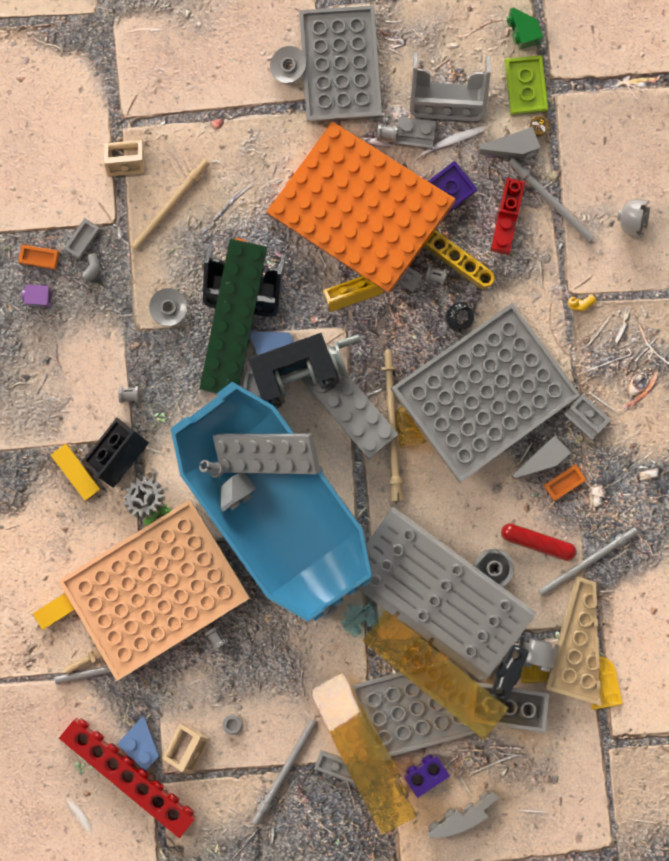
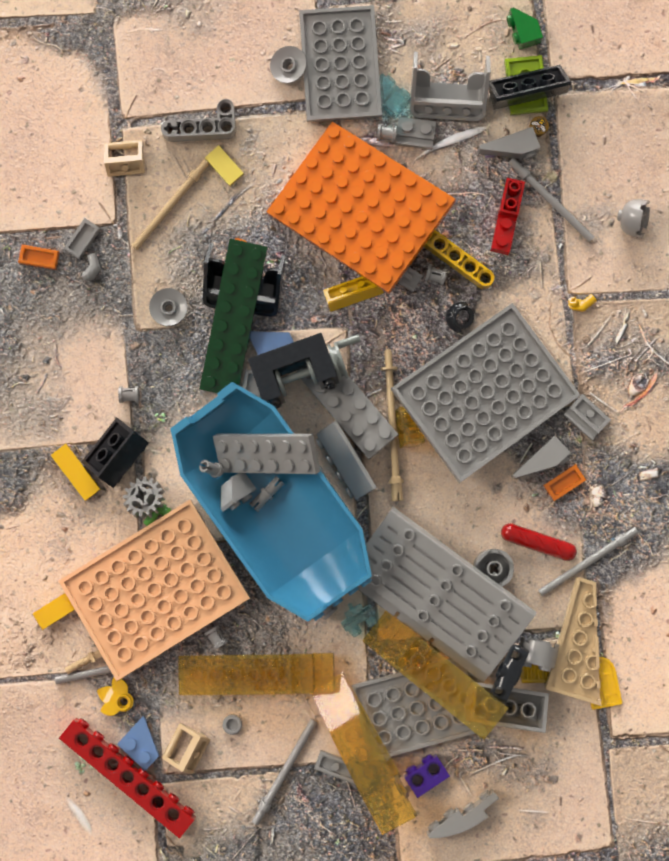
(37, 296): medium lavender brick -> none
(112, 697): none -> yellow plate
(199, 124): none -> light grey beam
(224, 166): none -> light yellow tile
(256, 674): none -> clear yellow slope
(266, 493): none -> light grey pin
(346, 461): none -> light grey slope
(392, 97): none -> clear light blue slope
(455, 183): dark purple plate -> none
(528, 86): none -> black slope

